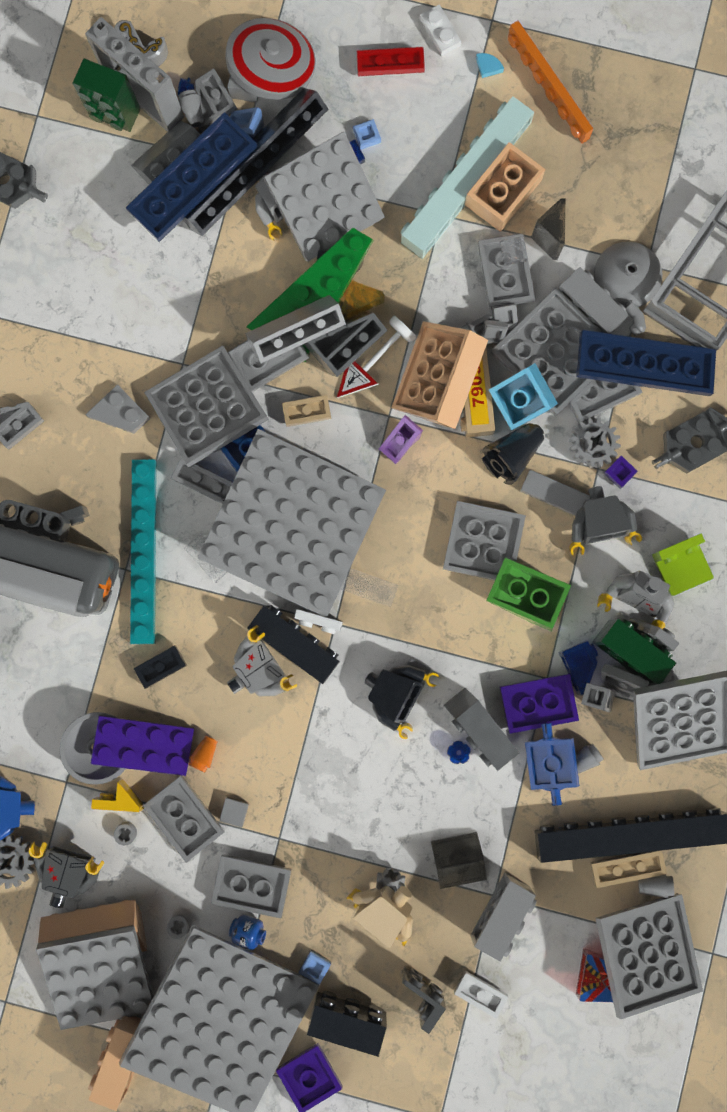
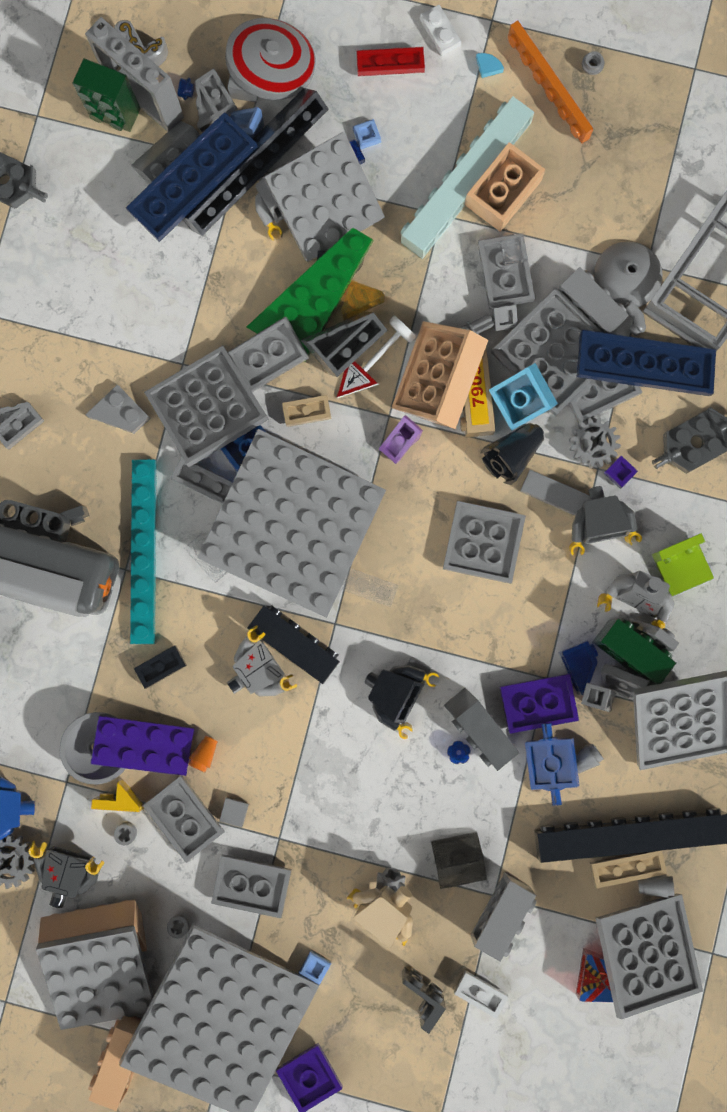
(191, 107): light grey cone -> none
(247, 932): blue head -> none
(295, 328): light grey brick -> none
(308, 619): white plate -> none
(347, 1023): black brick -> none
(494, 331): light grey tile -> none
(528, 594): bright green slope -> none
(550, 230): clear smoke slope -> none
(593, 57): none -> light grey plate

